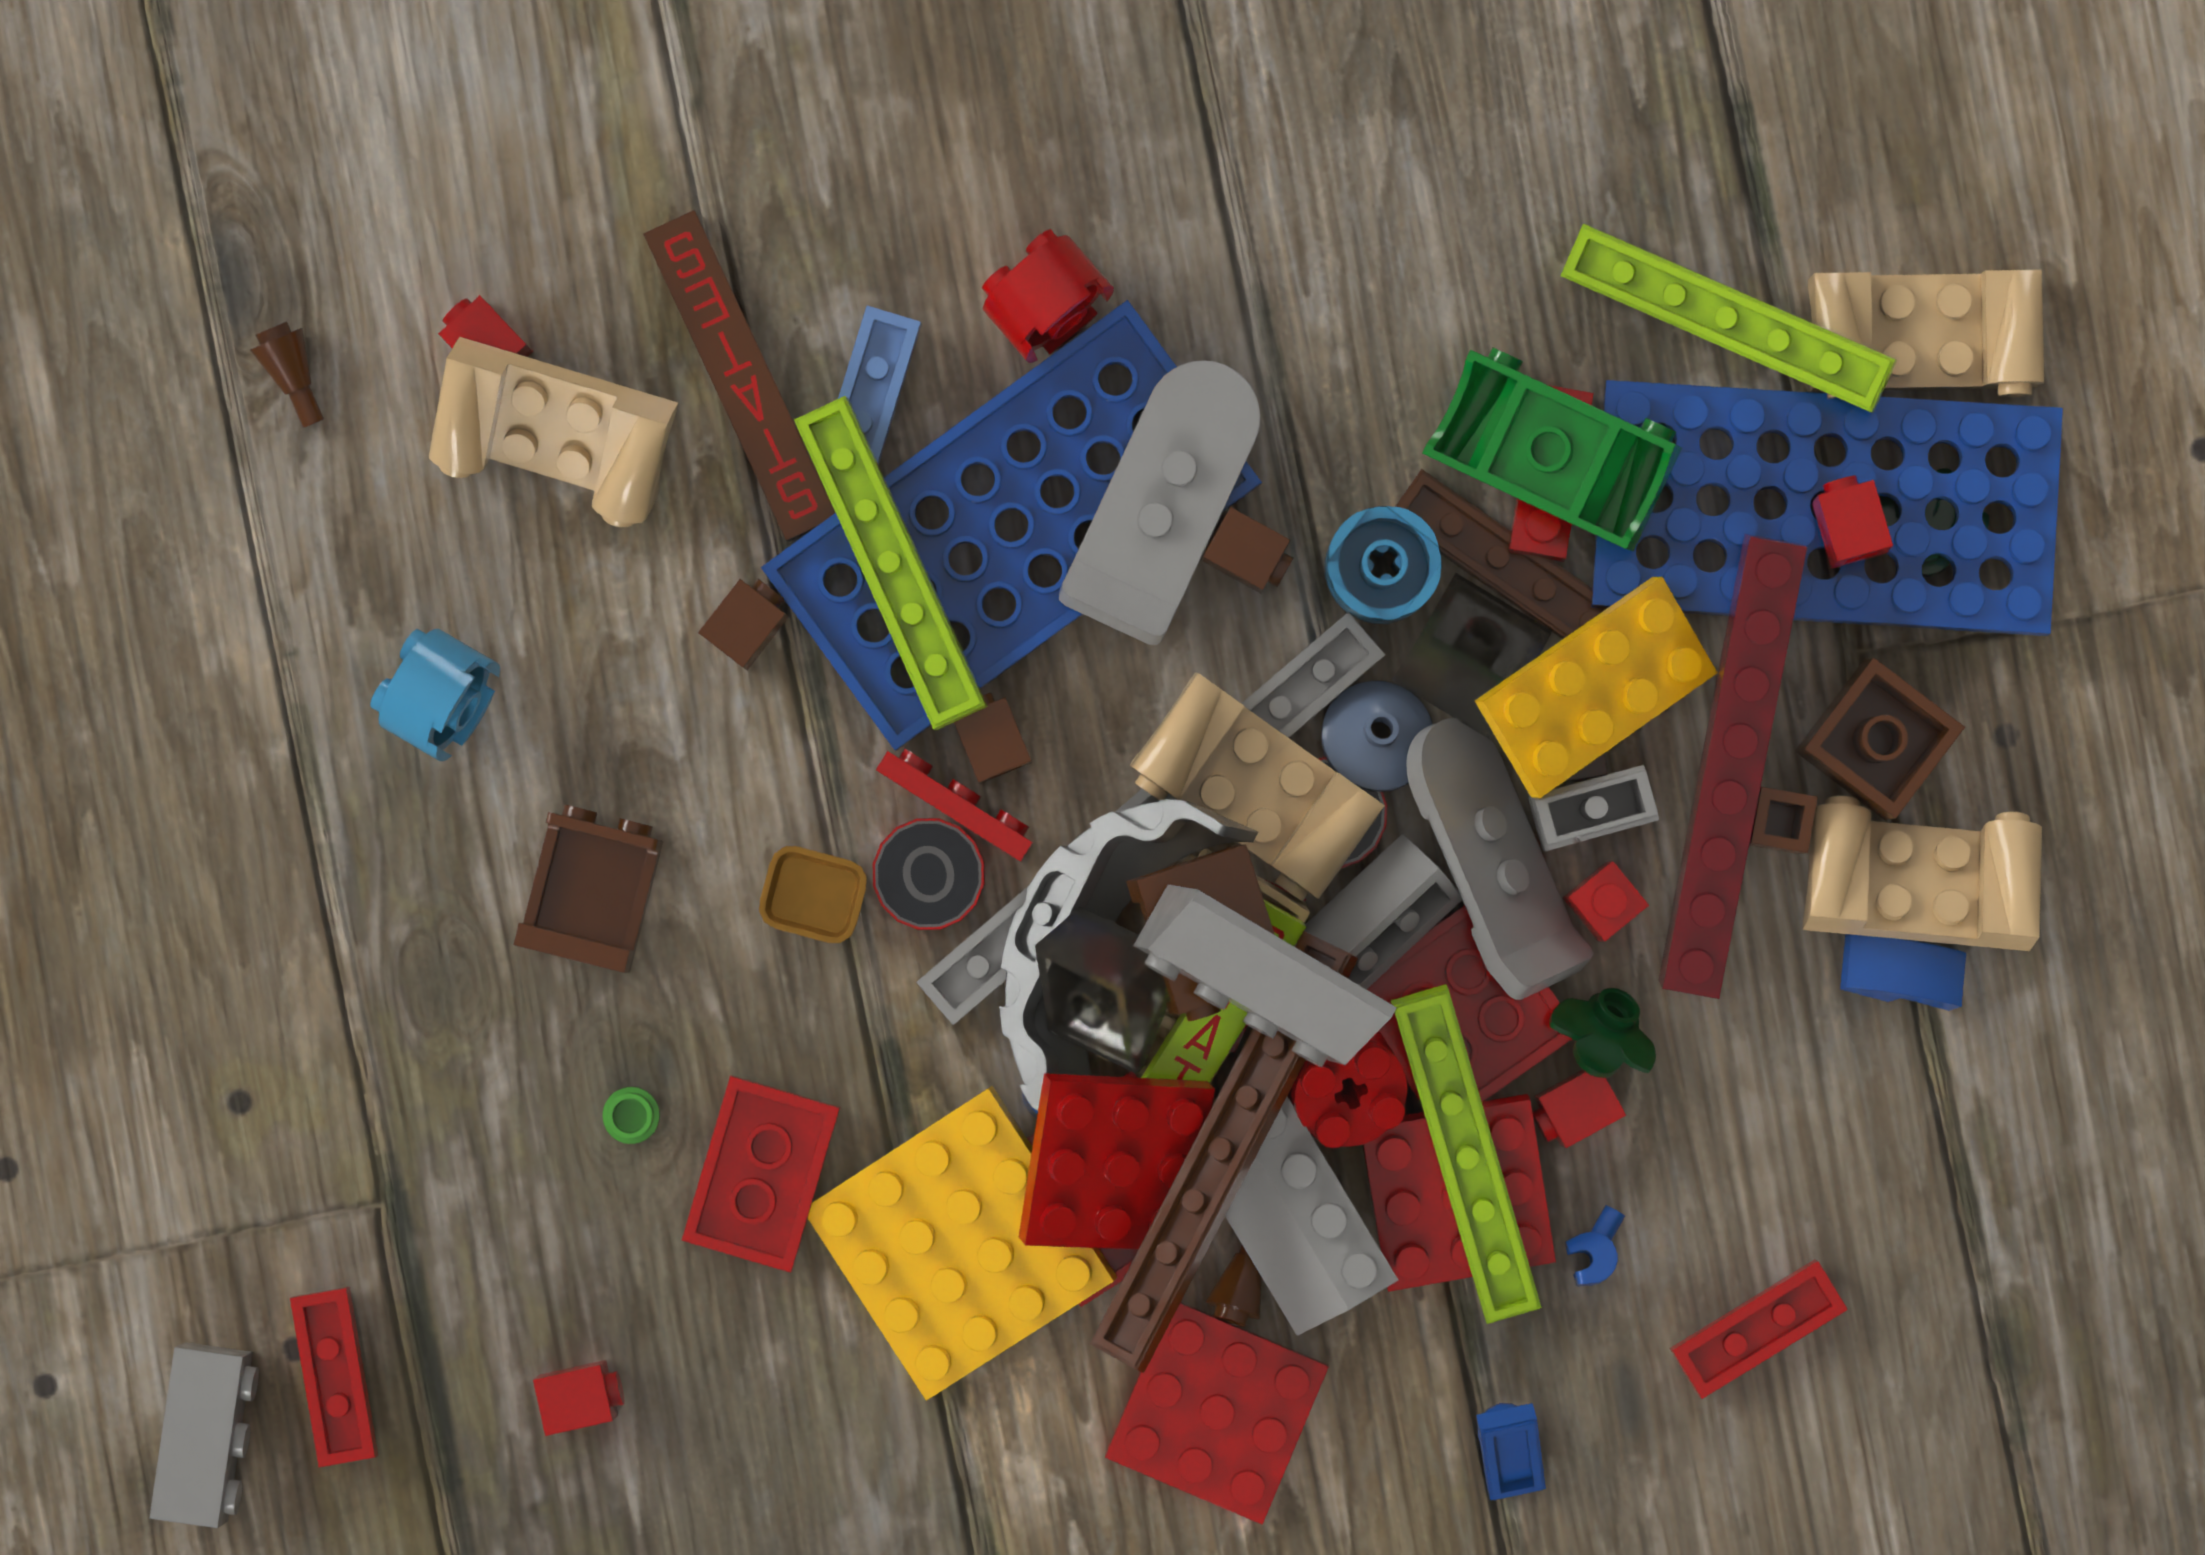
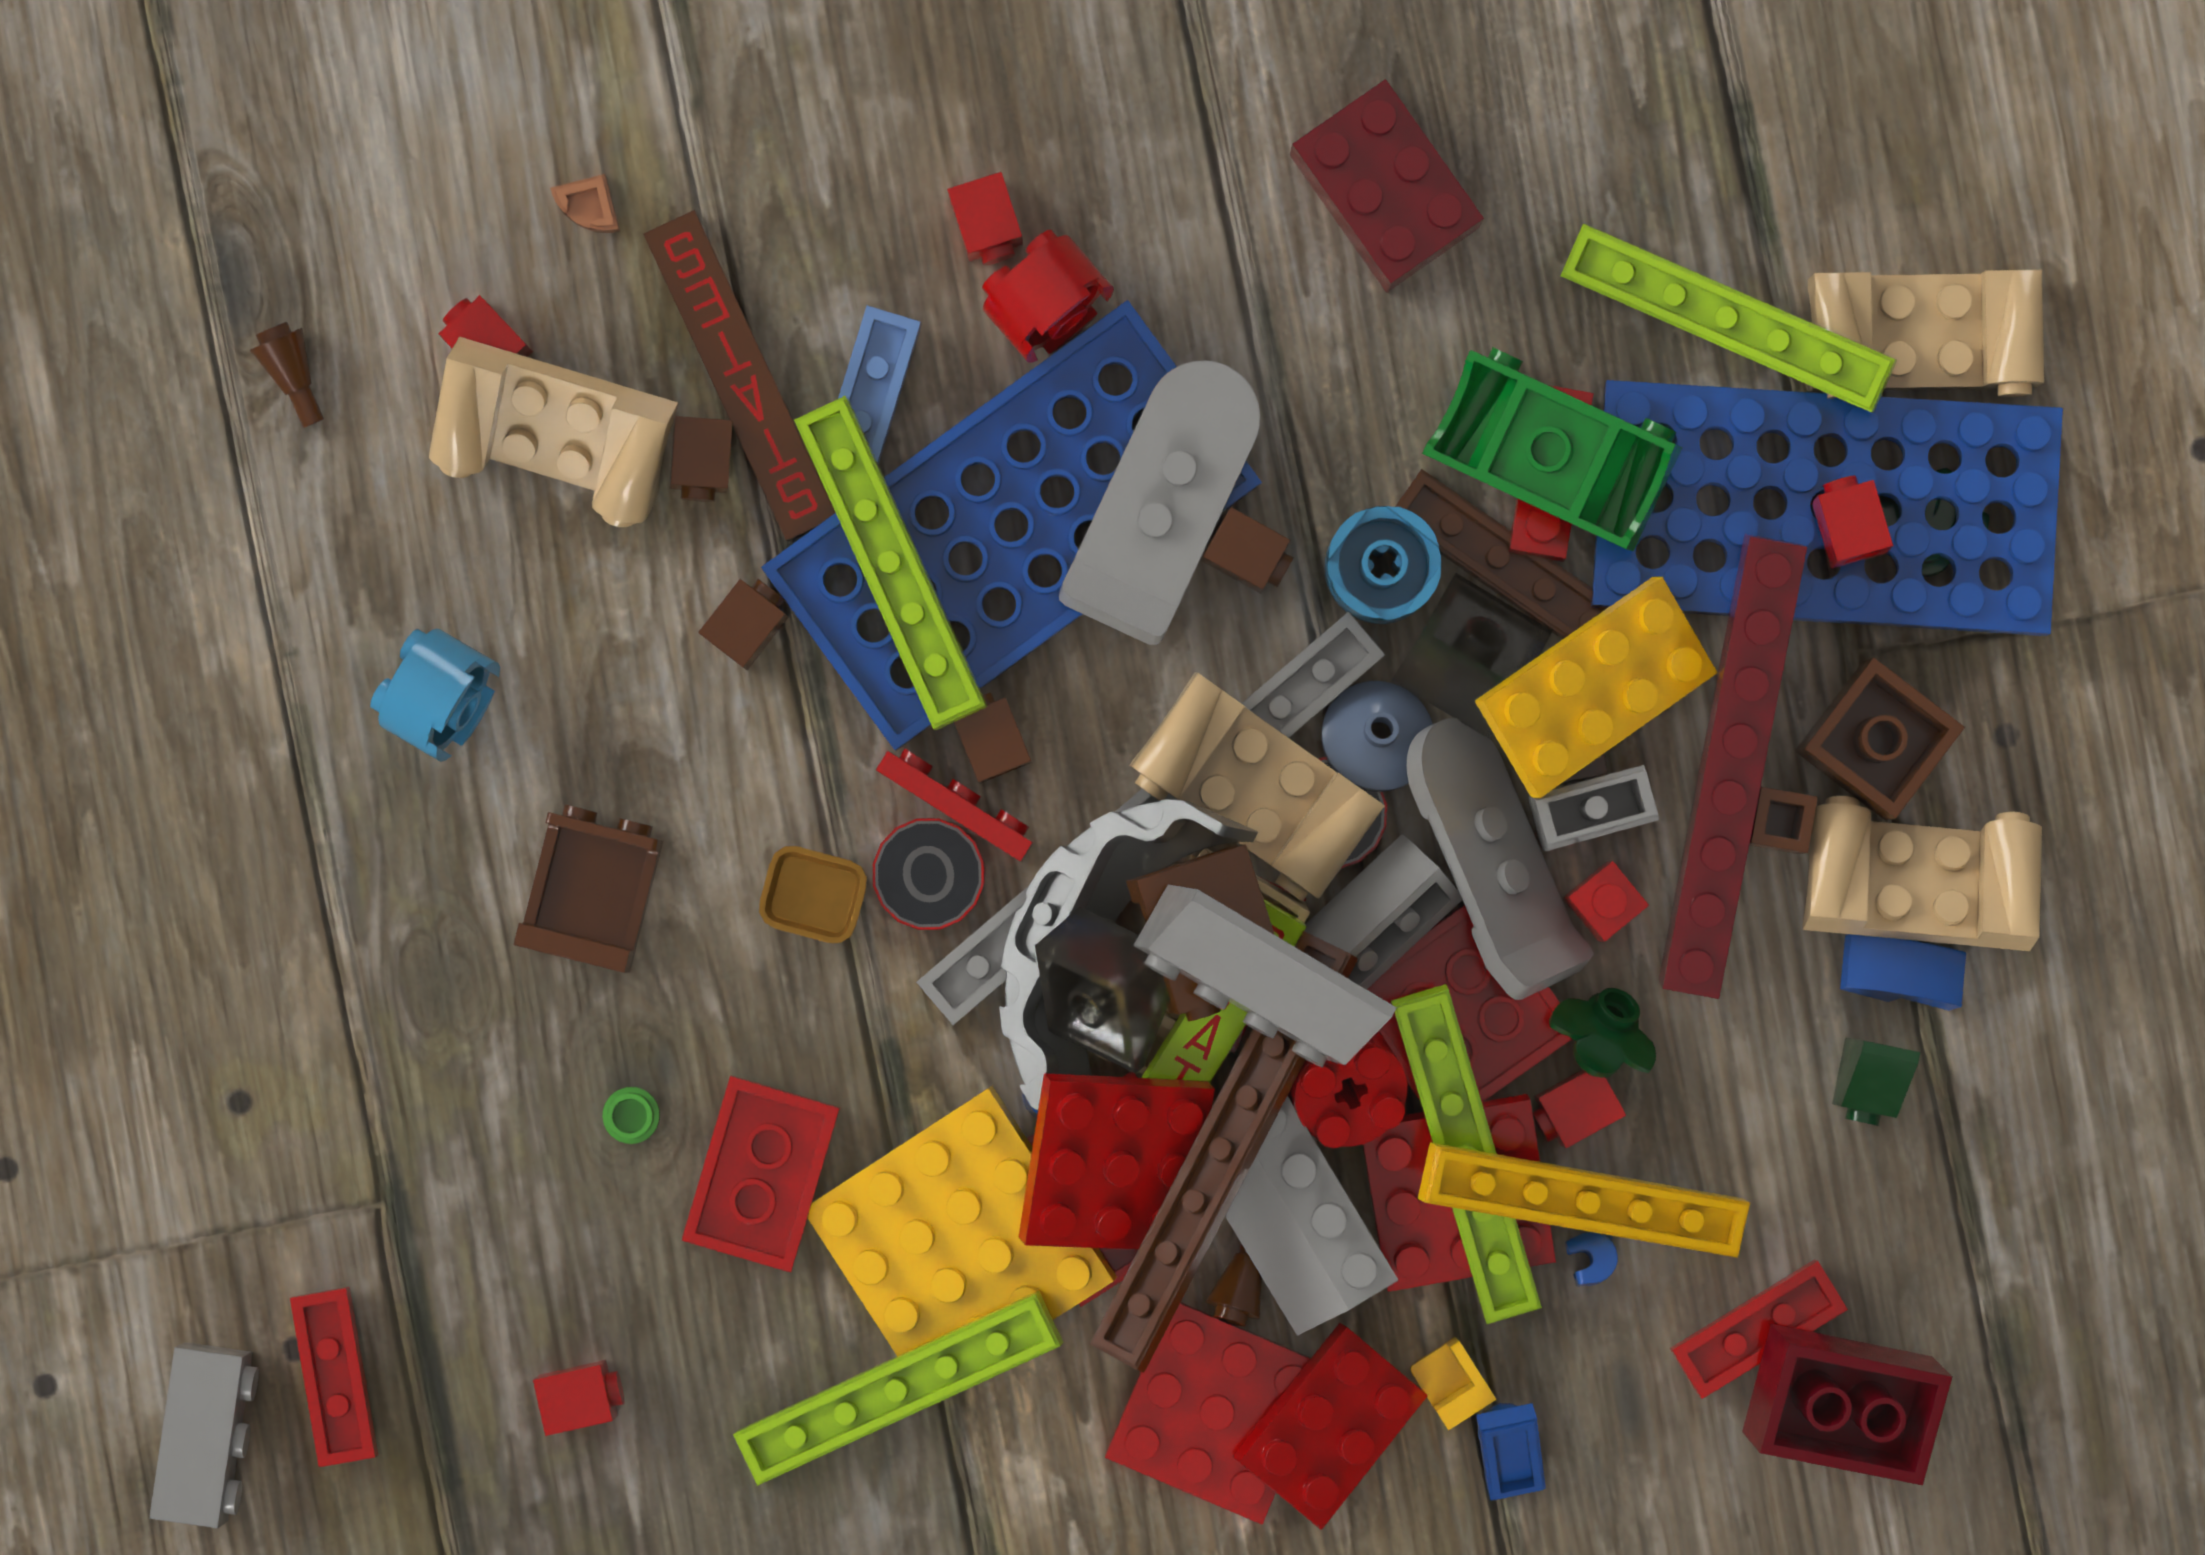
(588, 204): none -> nougat tile
(700, 457): none -> reddish brown brick
(898, 1388): none -> lime tile
(986, 219): none -> red brick
(1330, 1426): none -> red plate
(1386, 185): none -> dark red brick
(1452, 1383): none -> yellow panel
(1583, 1200): none -> yellow tile
(1846, 1404): none -> dark red brick
(1873, 1080): none -> dark green slope

